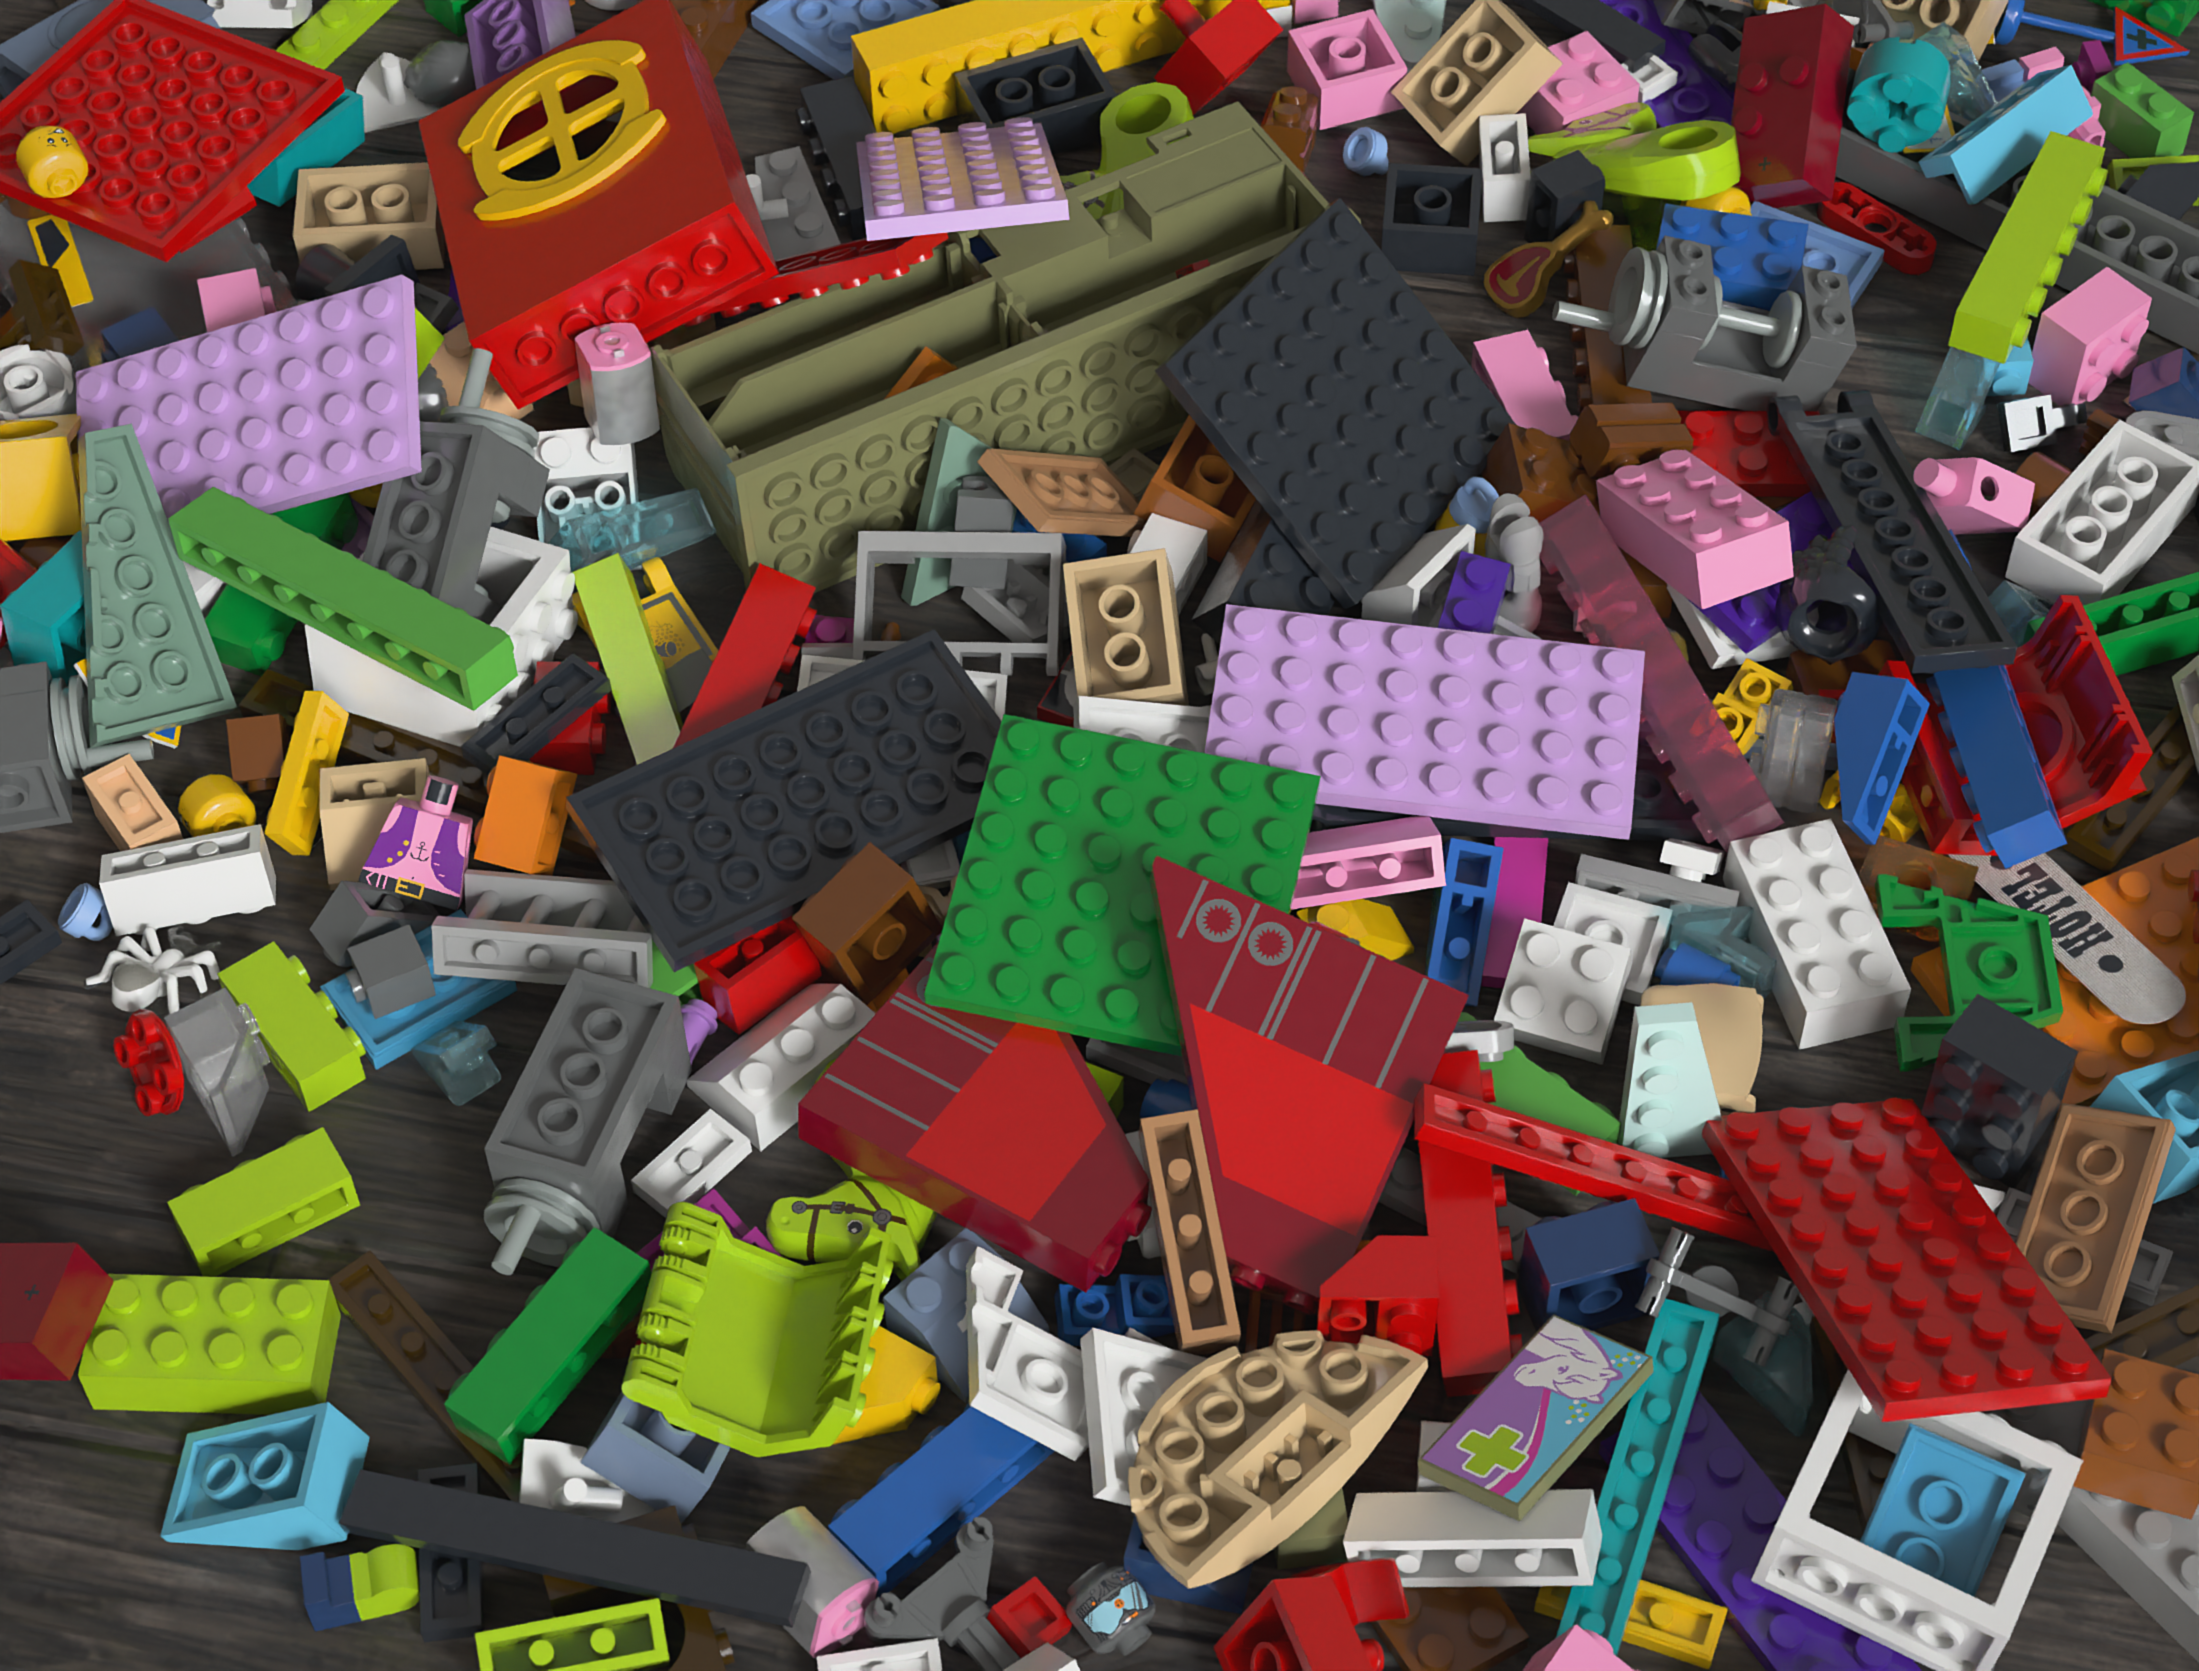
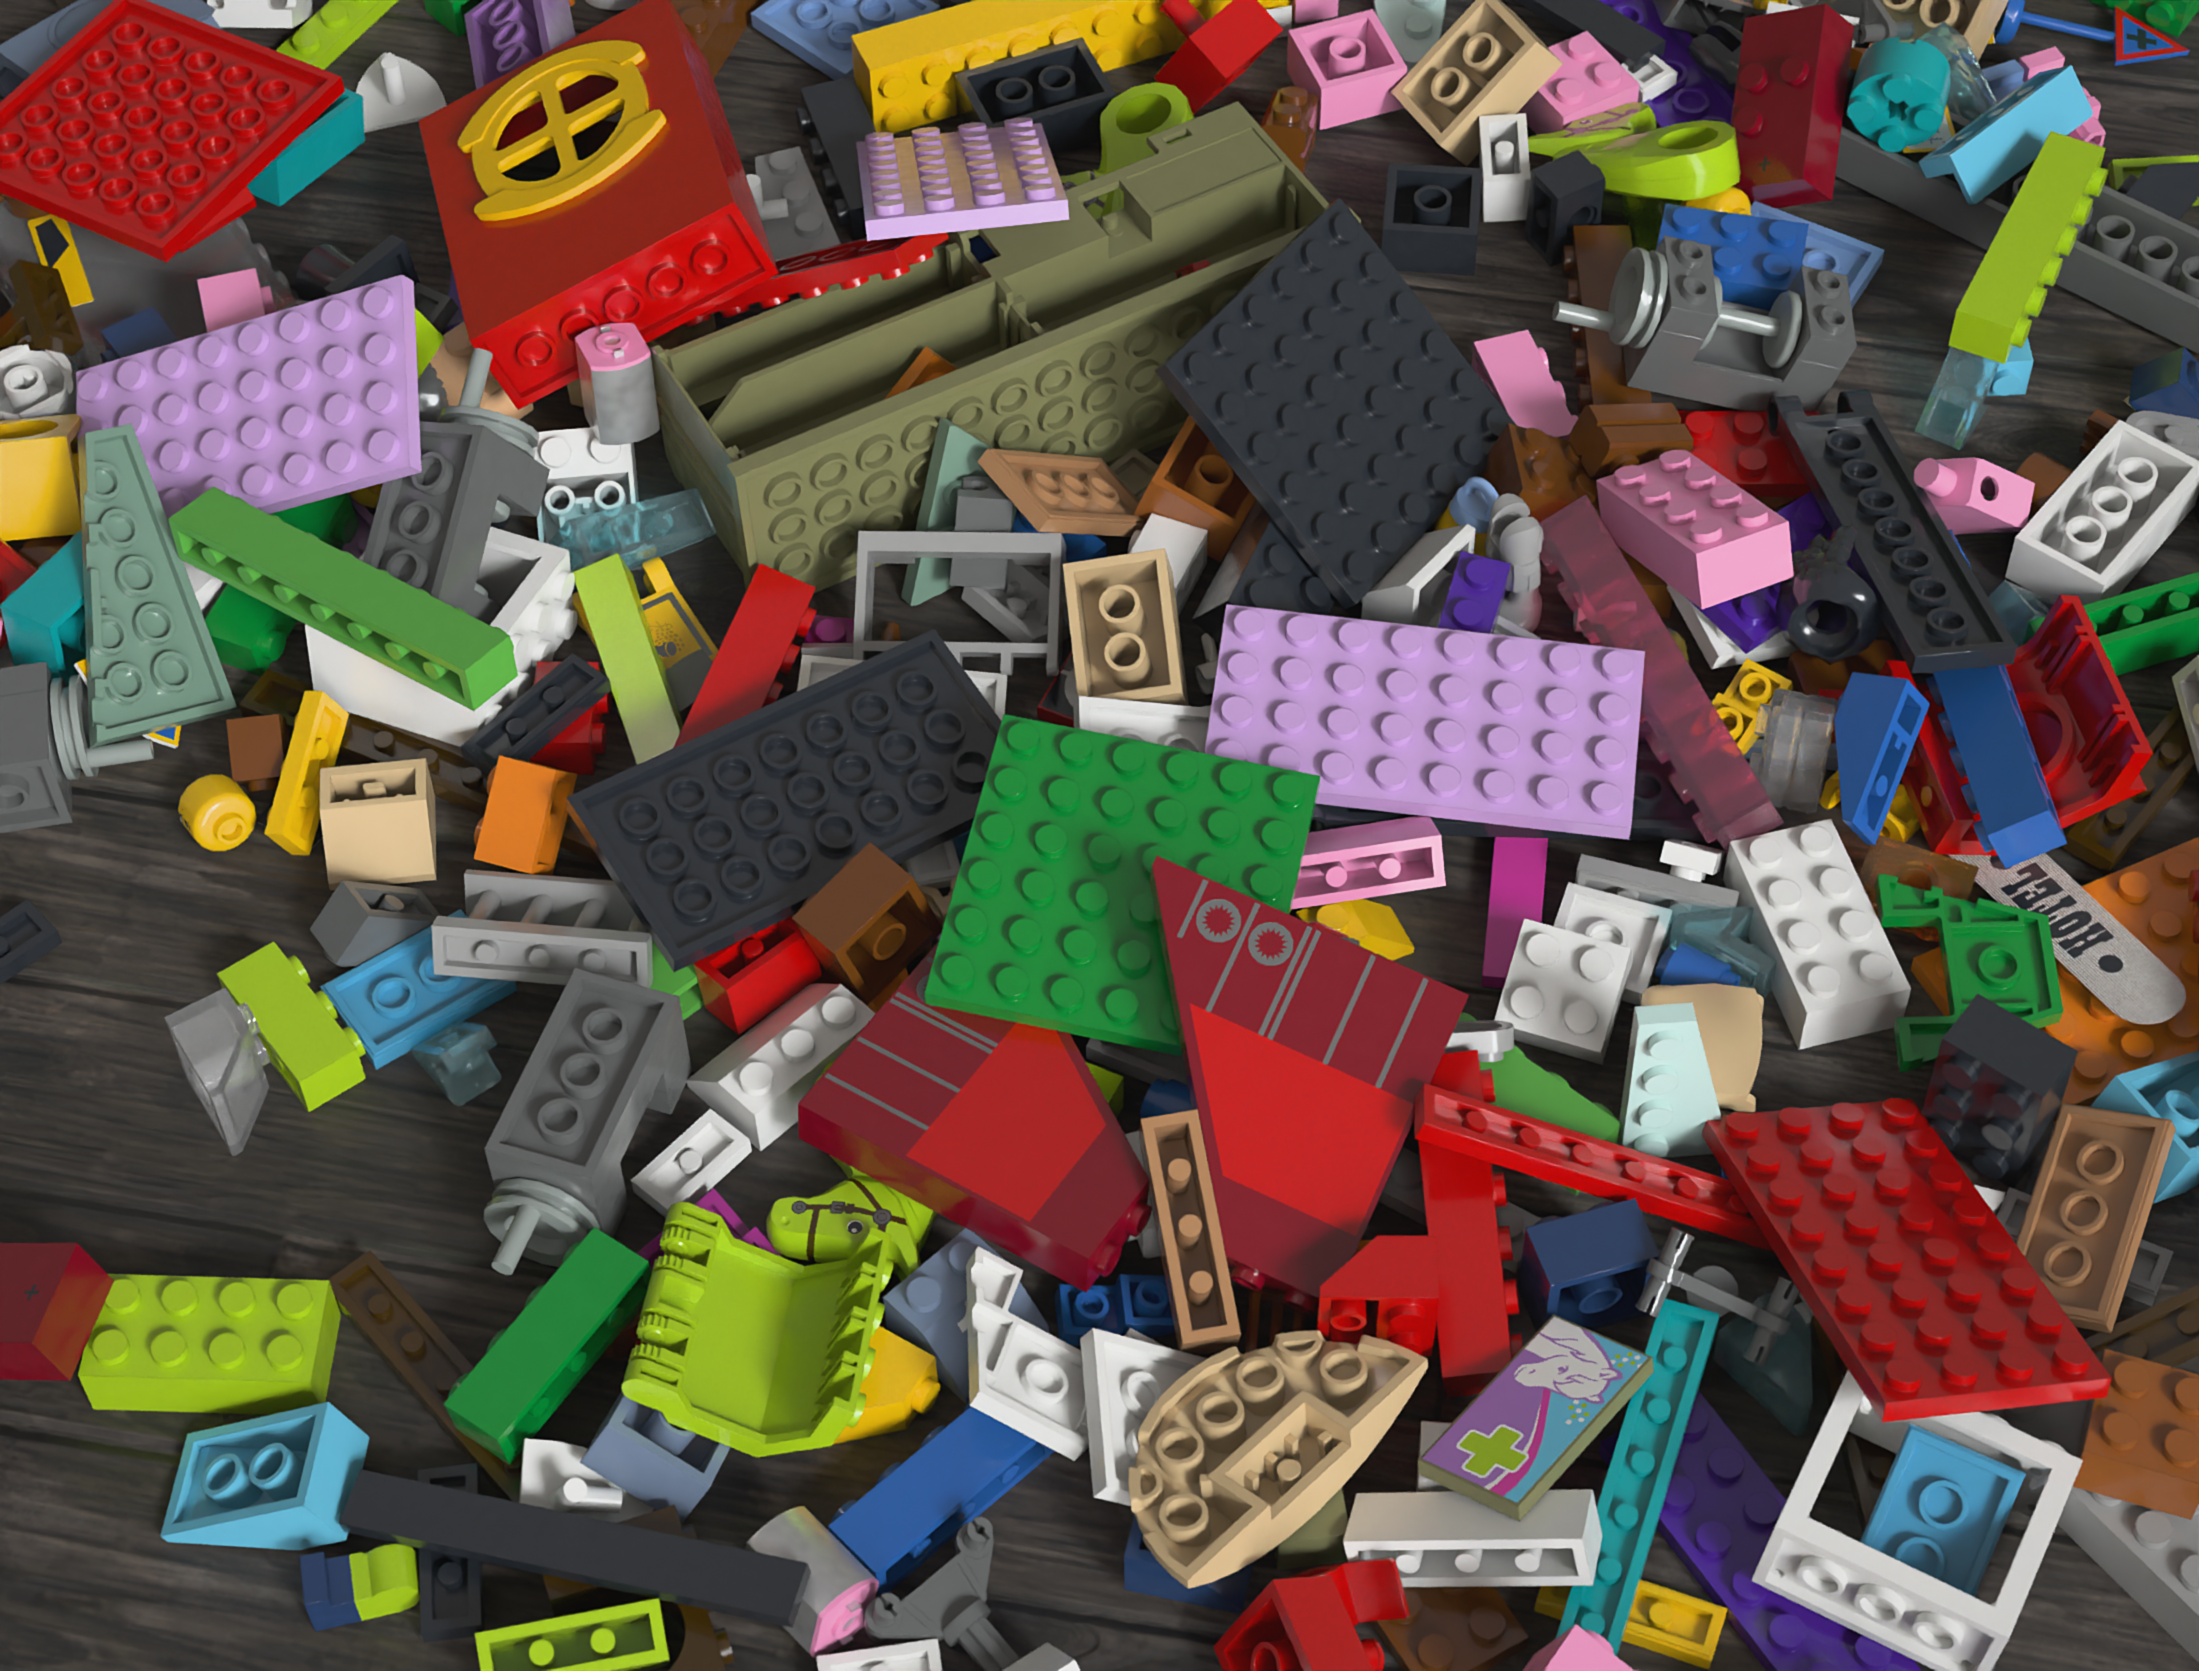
(51, 161): yellow head -> none
(82, 910): light blue tile -> none
(130, 806): light nougat panel -> none
(153, 979): white animal -> none
(153, 1063): red dish -> none
(188, 880): white brick -> none
(263, 1203): lime brick -> none
(366, 205): tan brick -> none
(389, 972): dark grey brick -> none
(423, 848): torso -> none
(441, 73): dark grey hair -> none
(698, 1021): medium lavender pin -> none
(1029, 1618): red plate -> none
(1110, 1609): head -> none
(1366, 152): light blue tile -> none
(1463, 916): blue slope -> none
(1522, 275): pearl gold piece -> none
(1904, 244): red beam -> none
(2034, 421): plate -> none
(2089, 339): bright pink brick -> none
(2091, 64): magenta plate -> none
(2141, 115): bright green brick -> none

